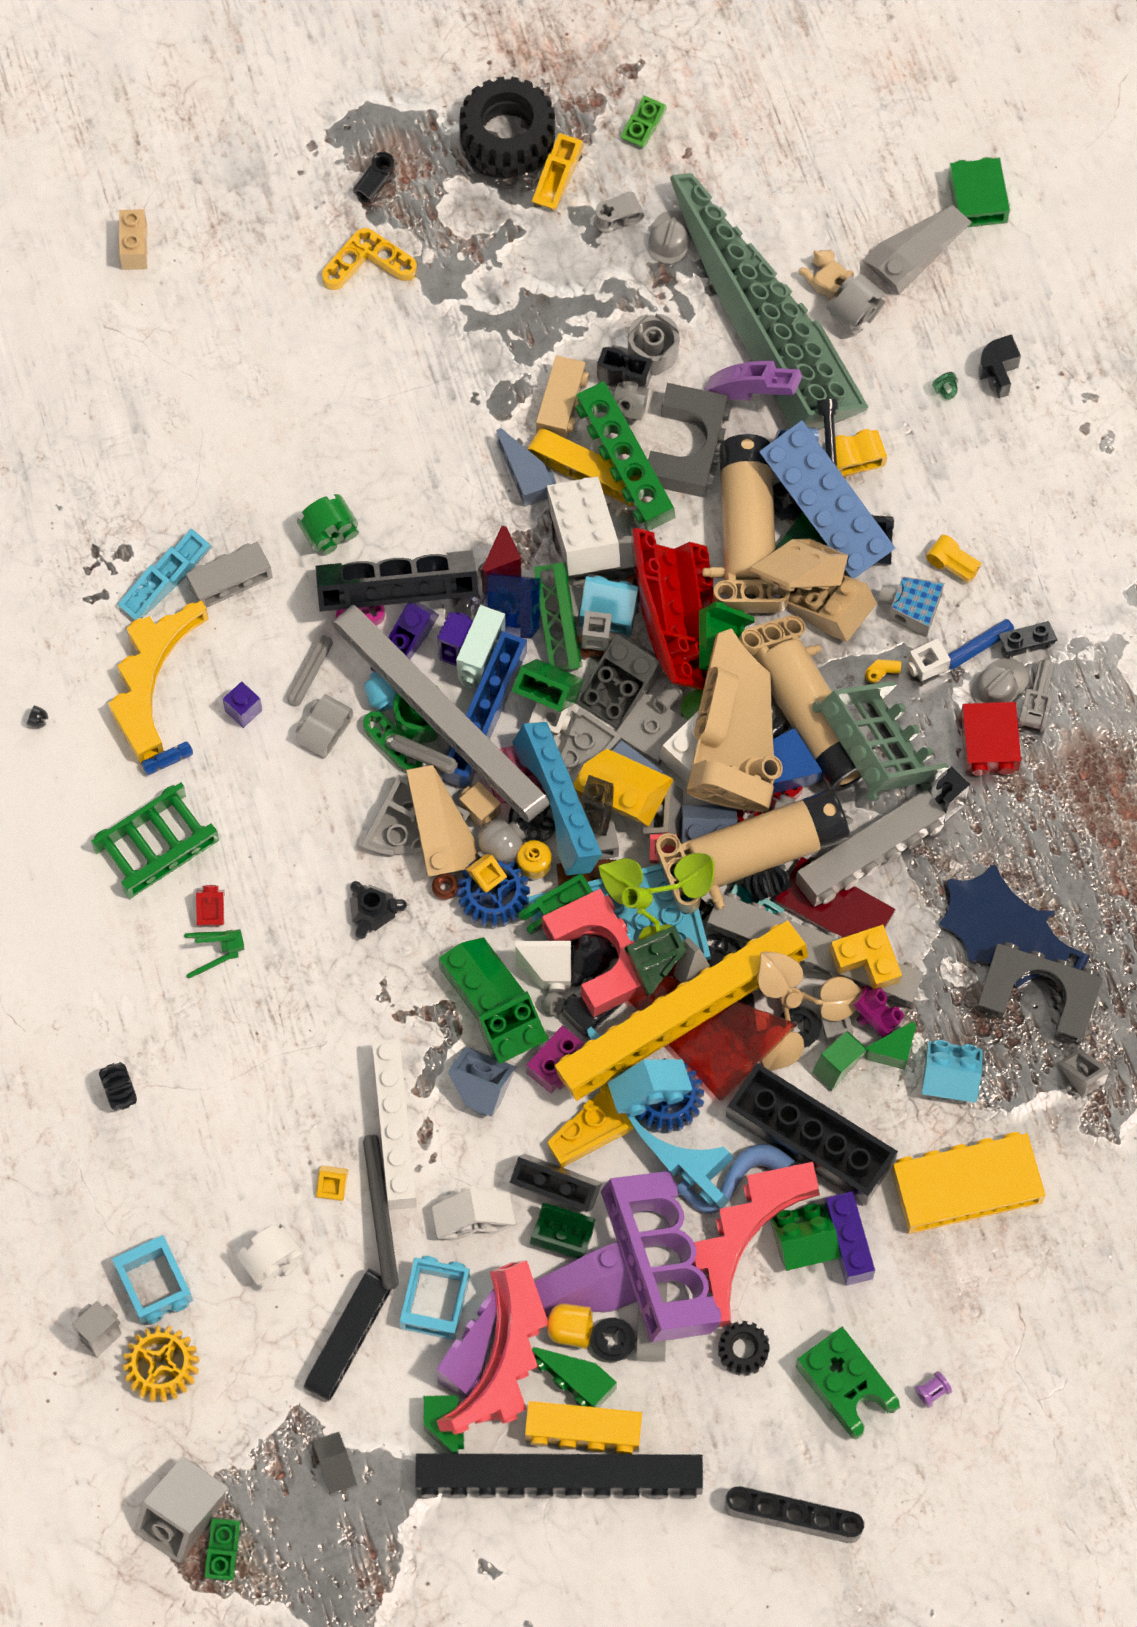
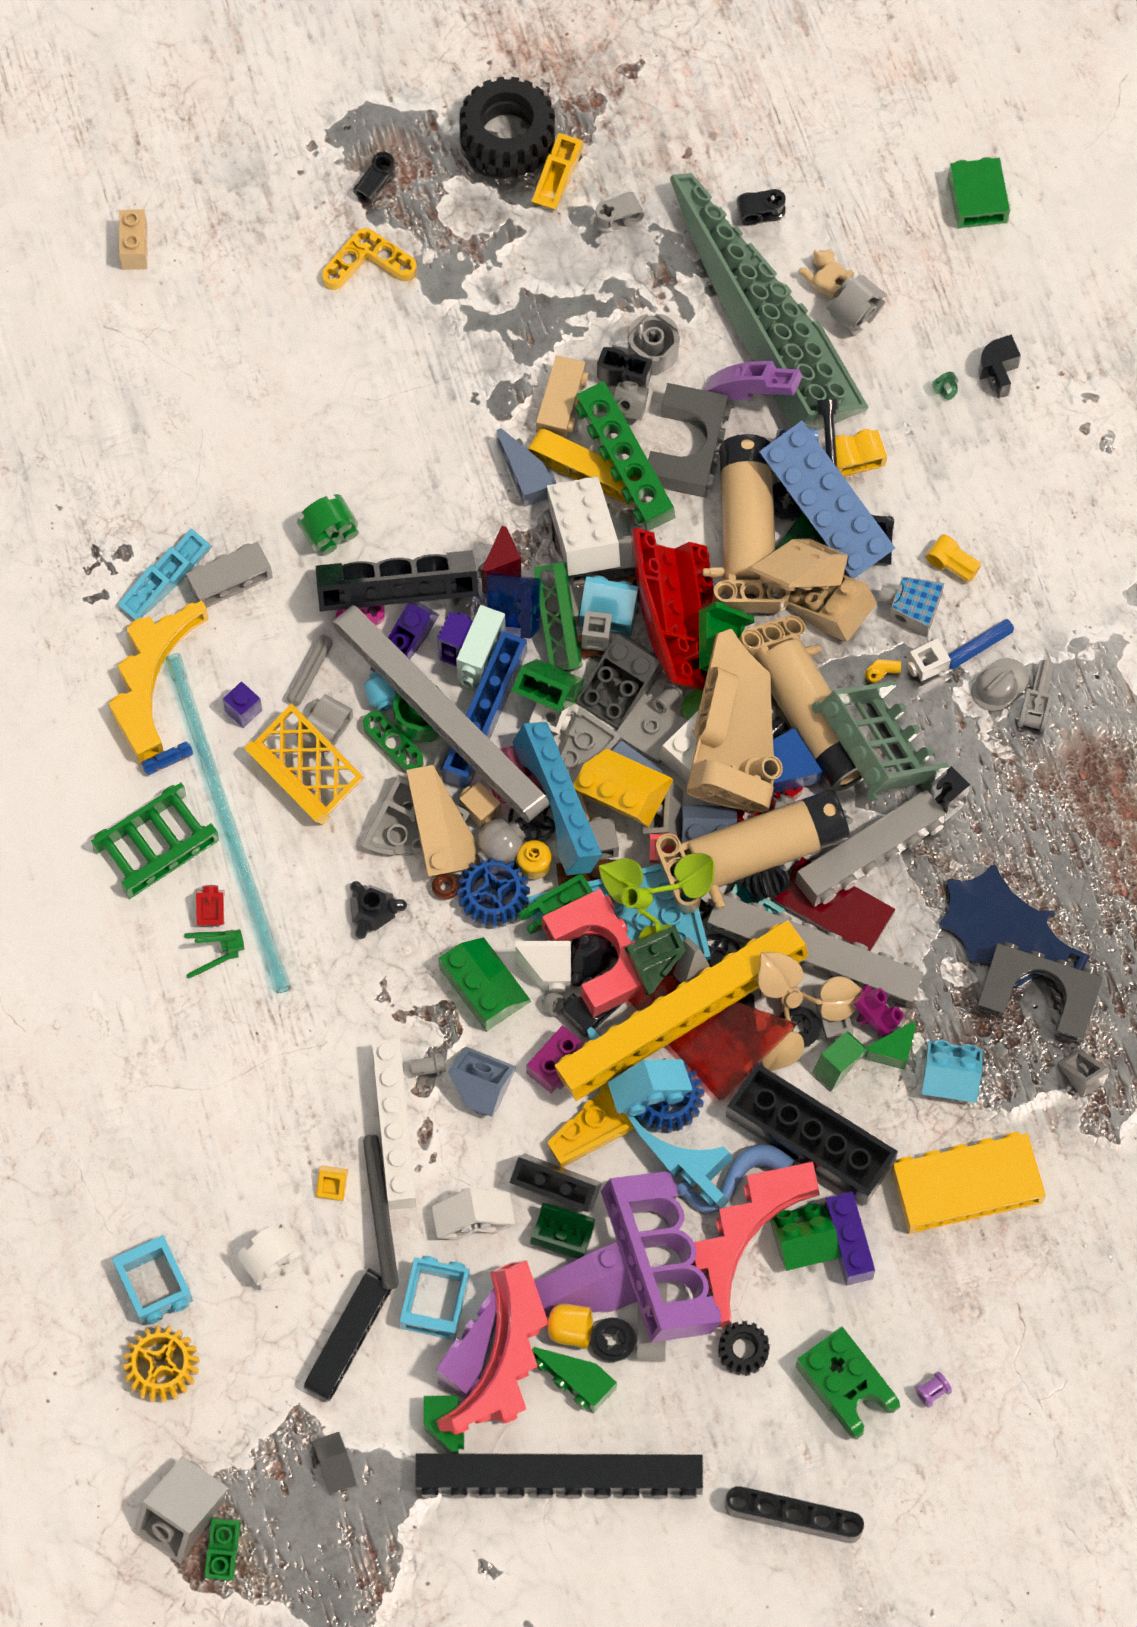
(35, 717): black hinge -> none
(97, 1327): light grey brick -> none
(118, 1086): black gear -> none
(276, 968): none -> clear light blue piece
(294, 784): none -> yellow fence
(424, 754): light grey axle -> none
(428, 1065): none -> light grey pin
(486, 872): yellow slope -> none
(511, 1028): green slope -> none
(583, 1427): yellow brick -> none
(599, 804): clear smoke slope -> none
(644, 121): bright green slope -> none
(669, 237): light grey piece -> none
(760, 208): none -> black piece
(871, 950): yellow brick -> none
(912, 250): light grey wedge -> none
(990, 738): red brick -> none
(1033, 637): black hinge -> none

